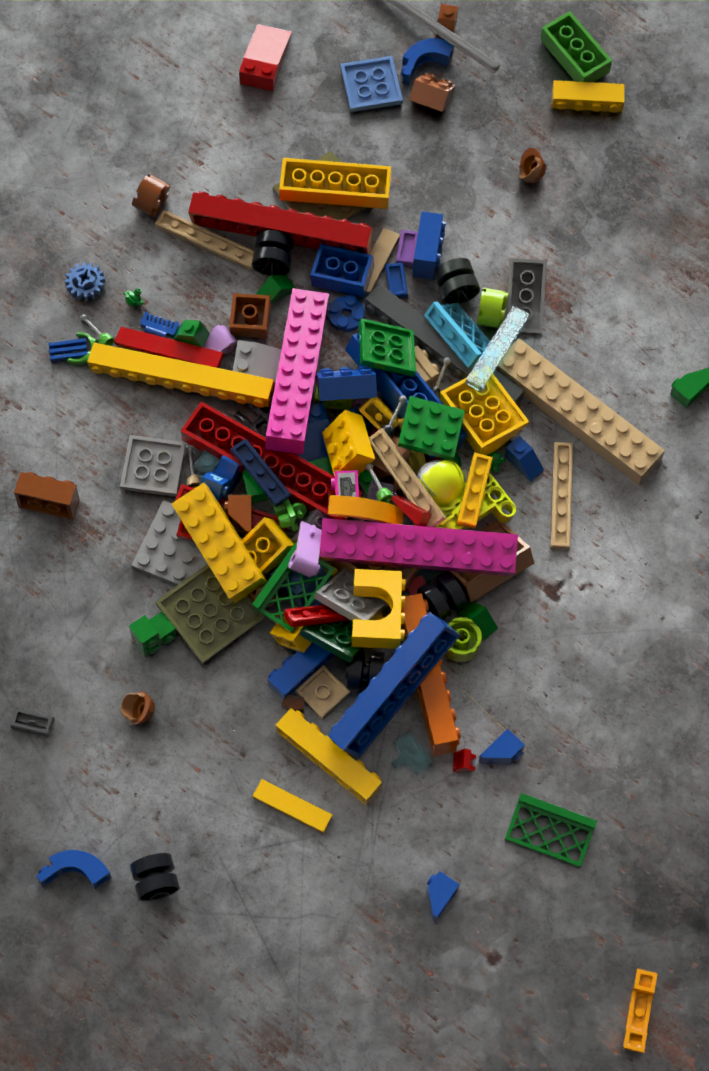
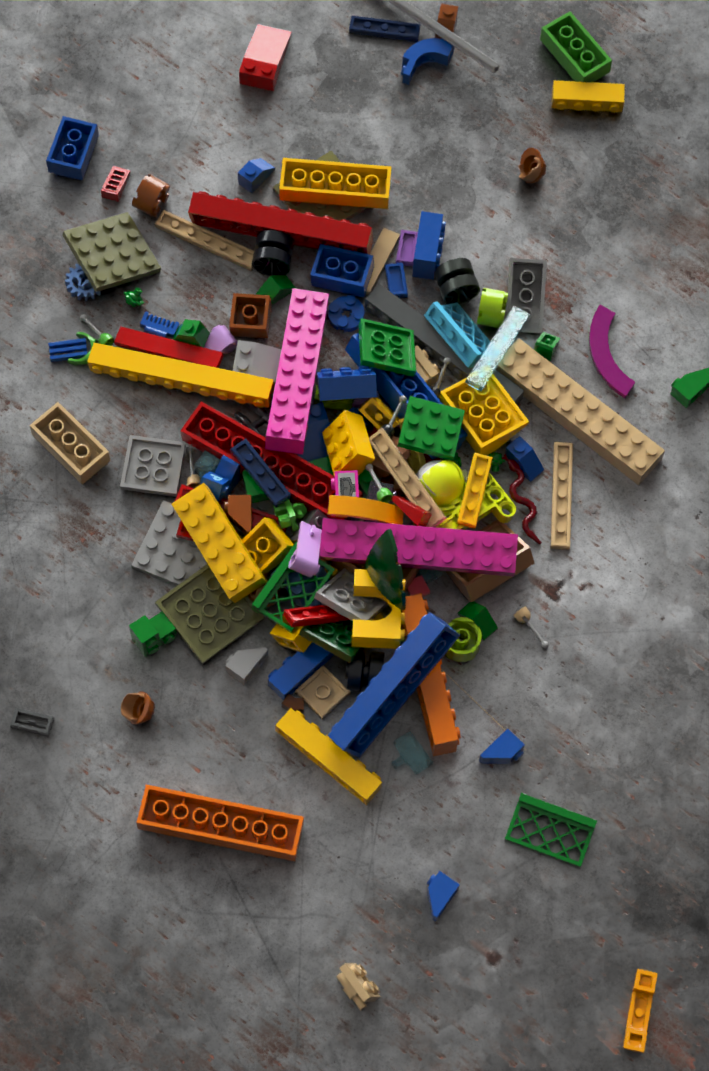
(47, 495): dark orange brick -> none
(70, 443): none -> tan brick
(72, 148): none -> blue brick
(78, 862): blue arch -> none
(111, 251): none -> olive plate
(112, 194): none -> slope
(154, 877): black wheel -> none
(220, 822): none -> orange brick
(245, 663): none -> light grey slope
(254, 174): none -> blue slope
(292, 806): yellow tile -> none
(357, 985): none -> tan plate
(371, 84): medium blue plate -> none
(384, 28): none -> dark blue tile
(384, 571): none -> dark green brick
(432, 91): nougat slope -> none
(443, 595): black wheel -> none
(462, 761): red tile -> none
(513, 465): none -> dark red animal
(523, 616): none -> hinge
(546, 345): none -> green slope
(601, 353): none -> magenta tile

